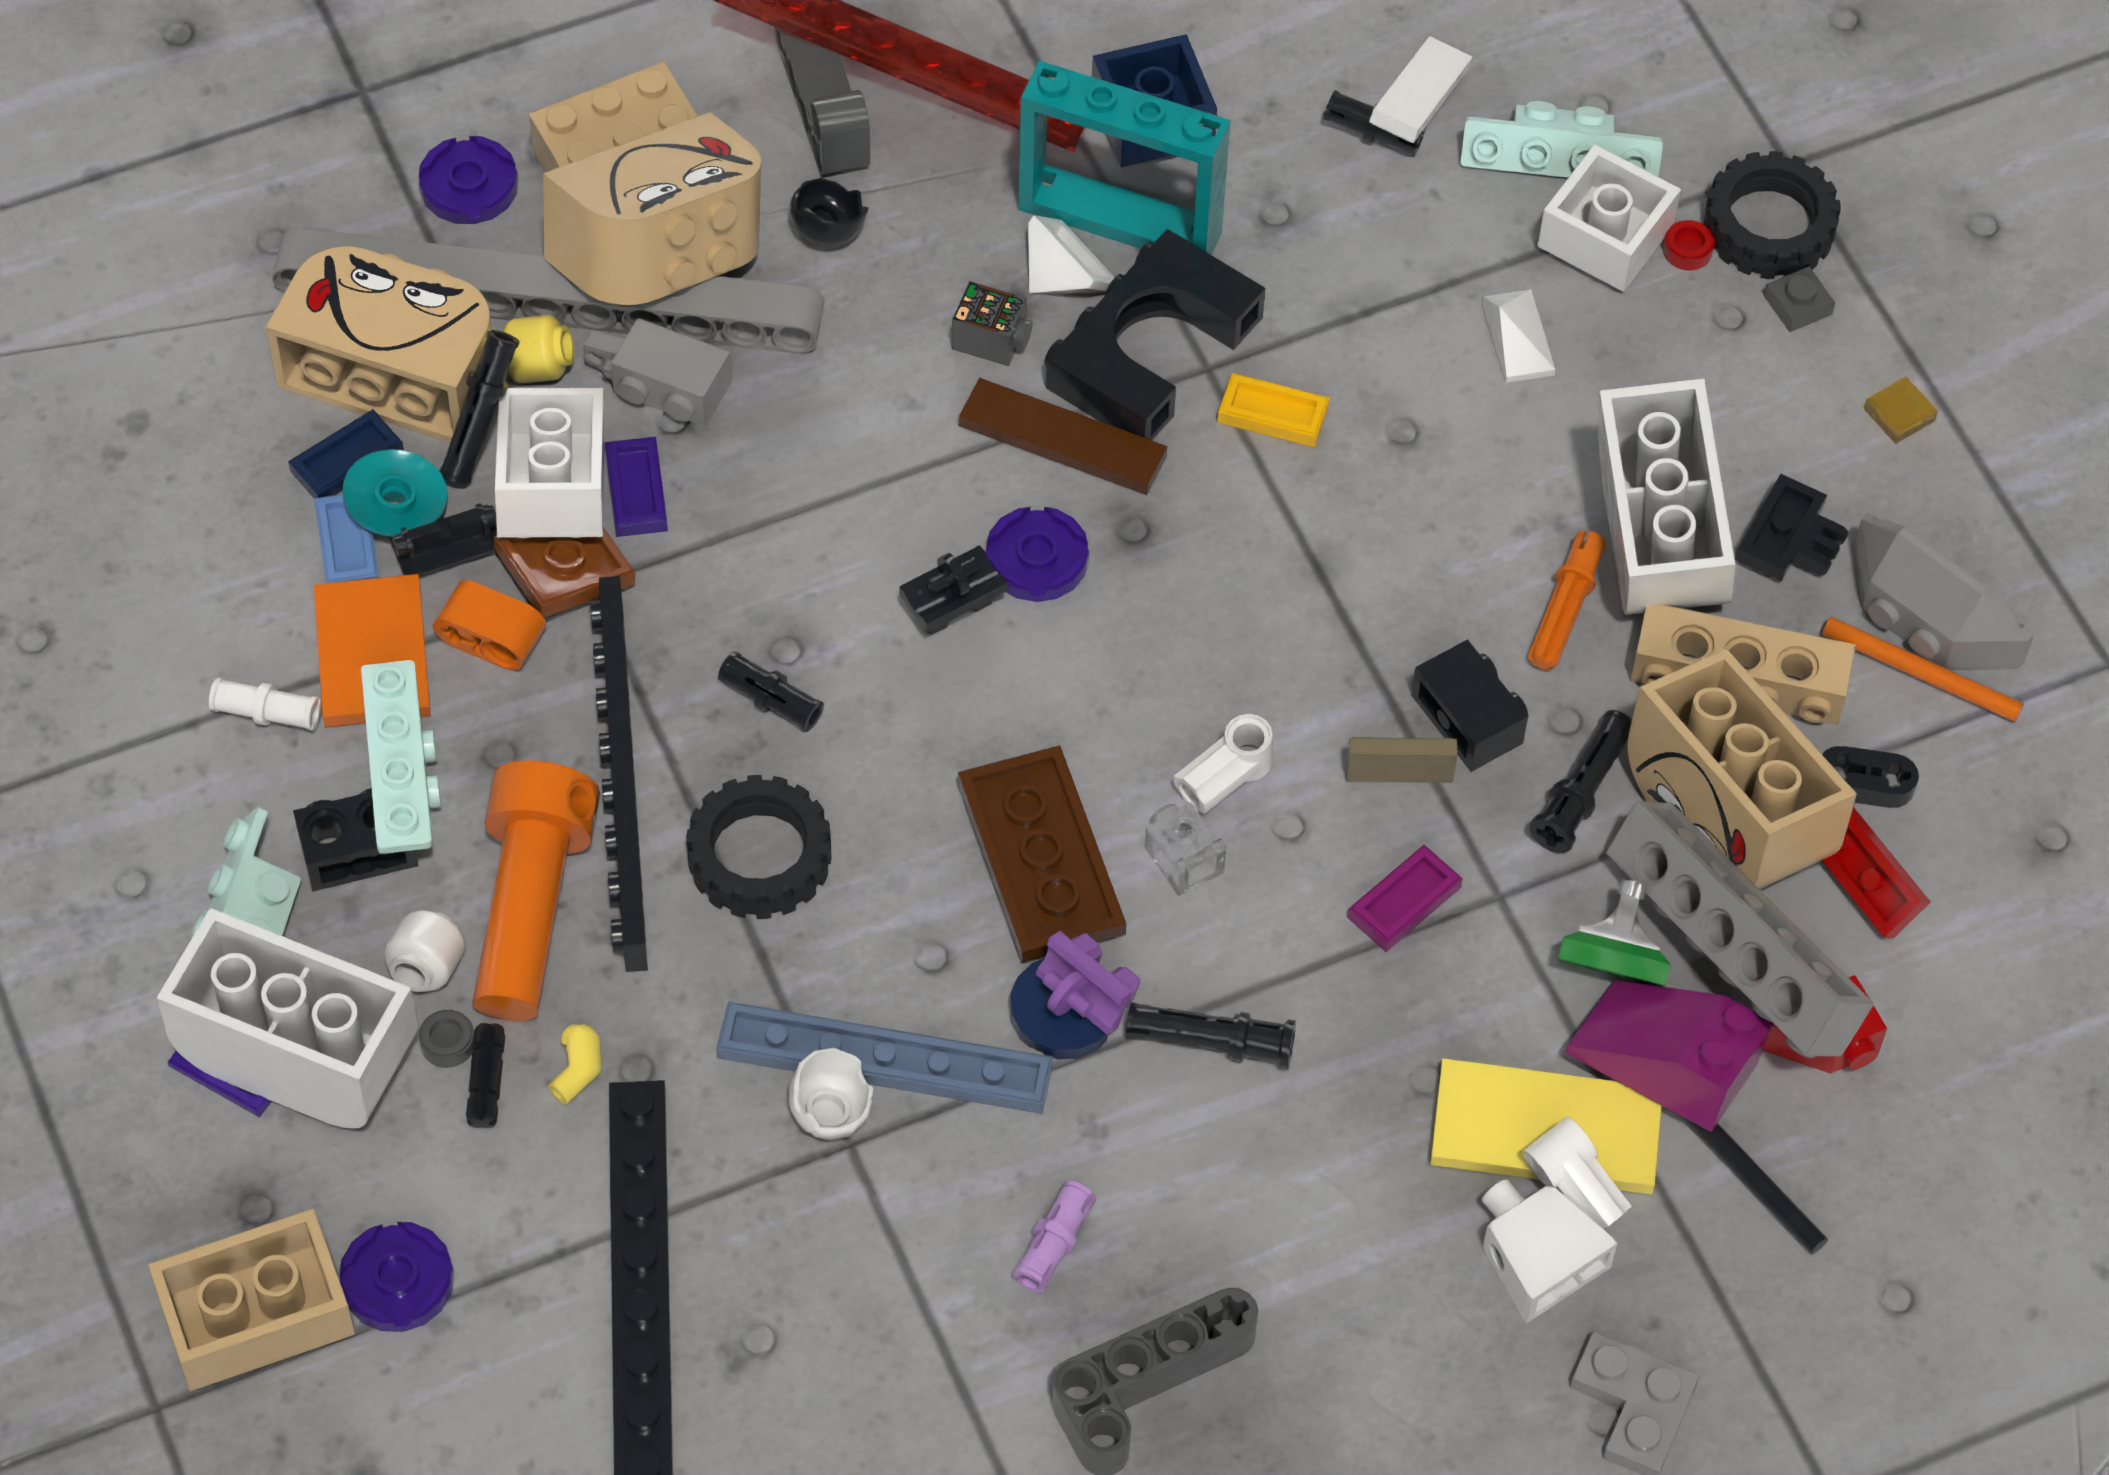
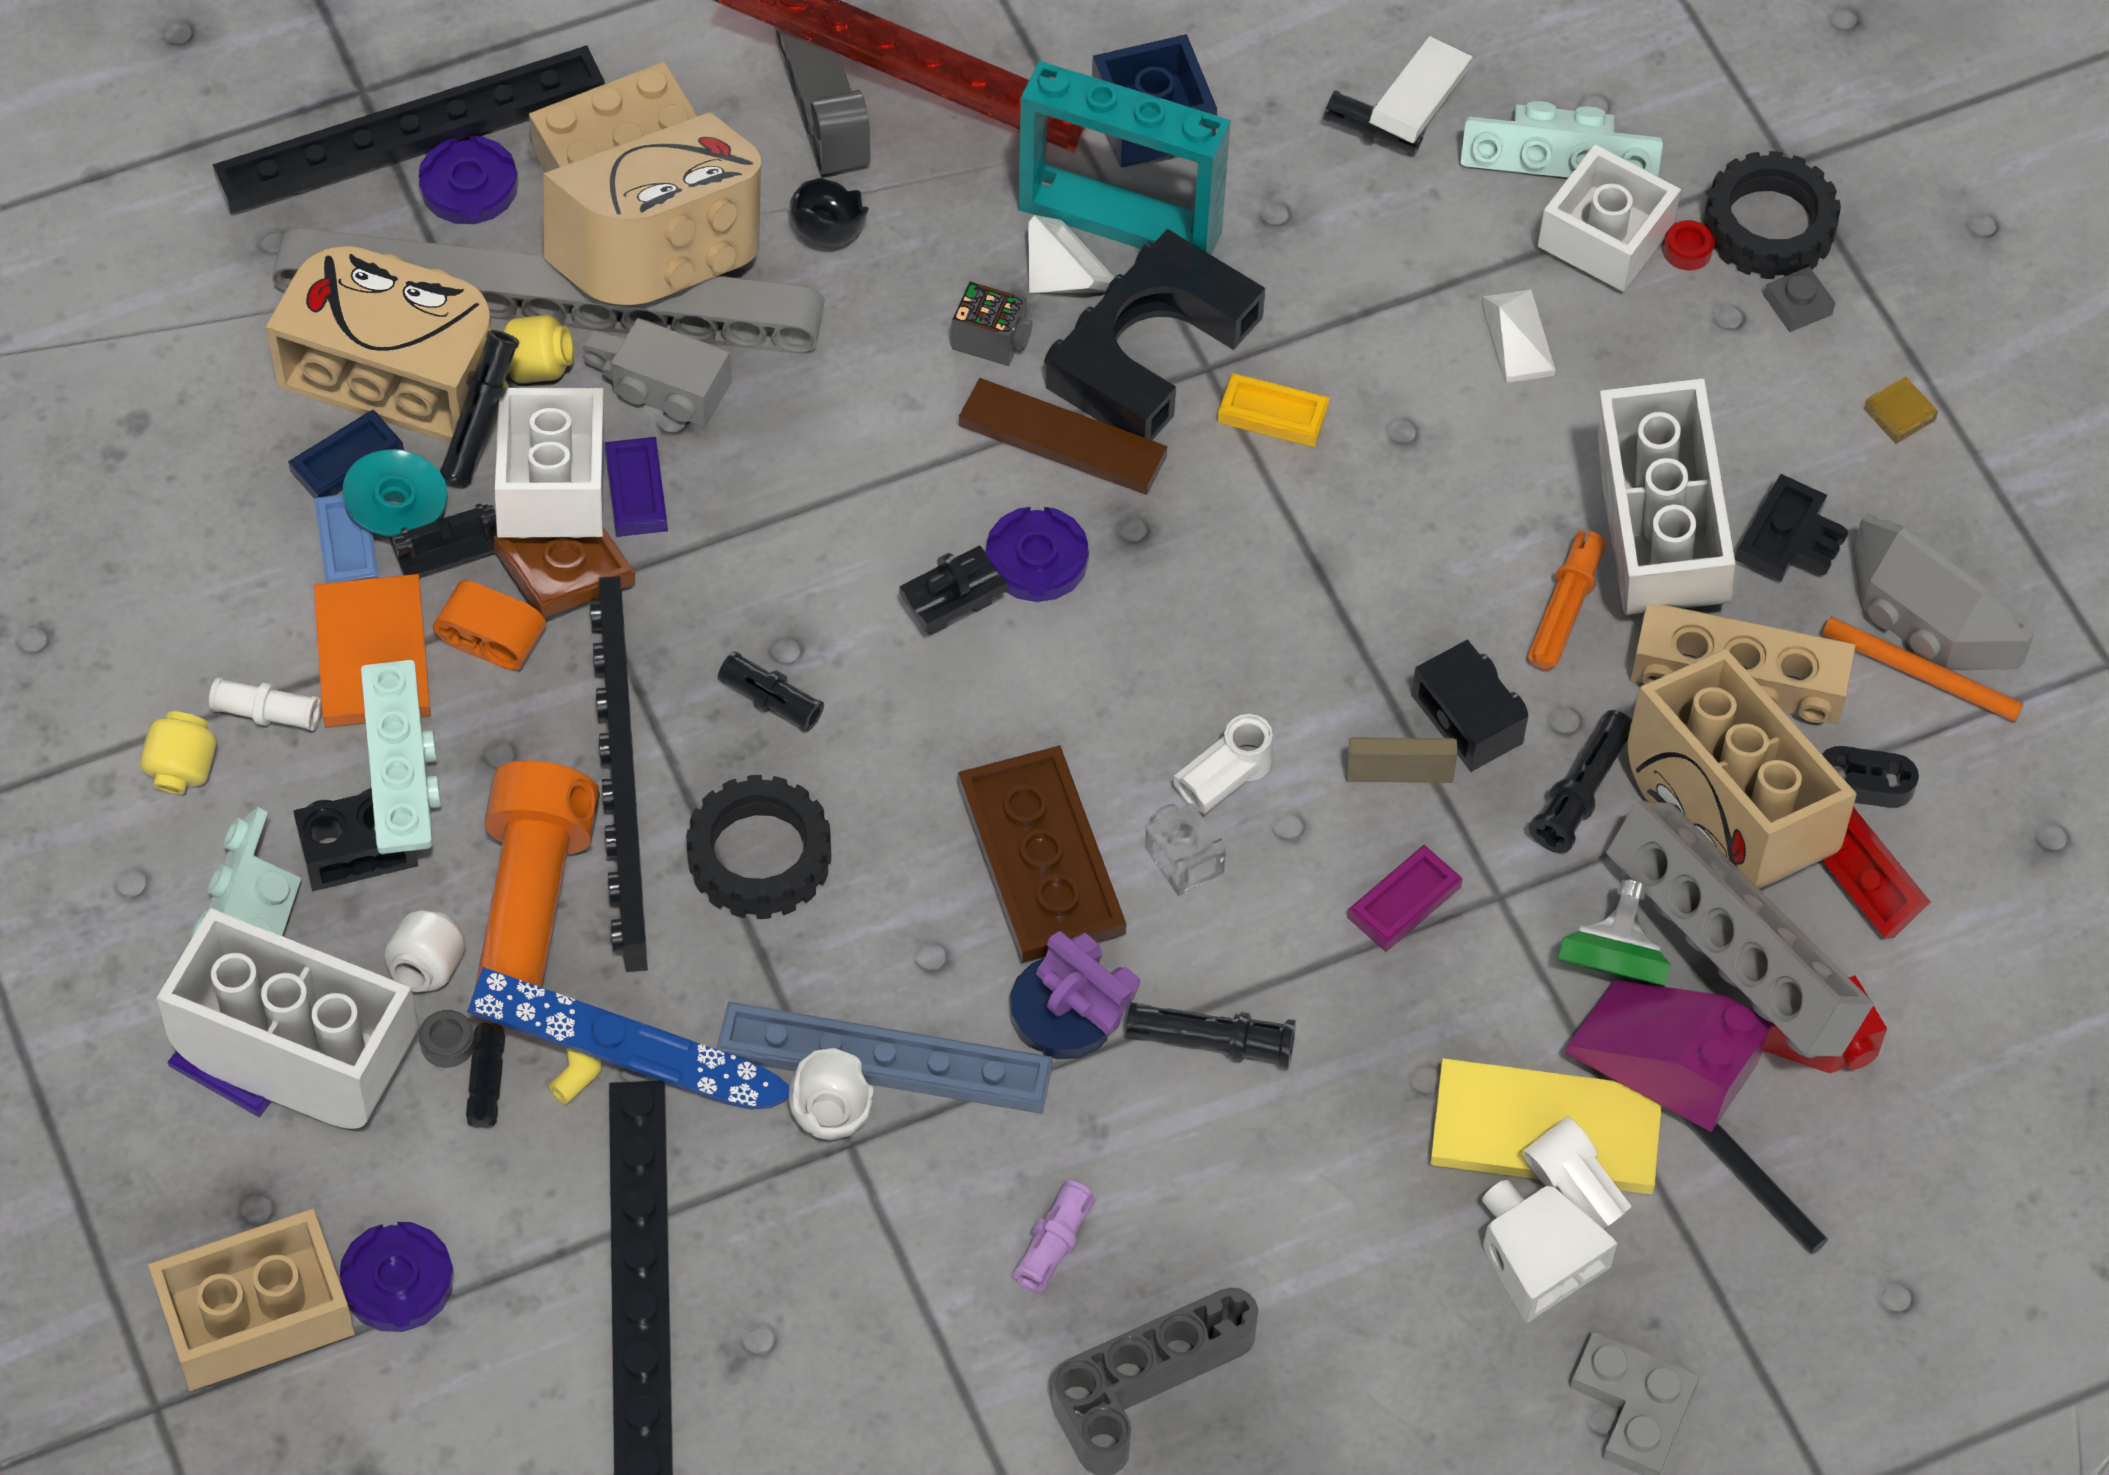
(178, 752): none -> light yellow head
(404, 129): none -> black plate
(625, 1042): none -> blue piece

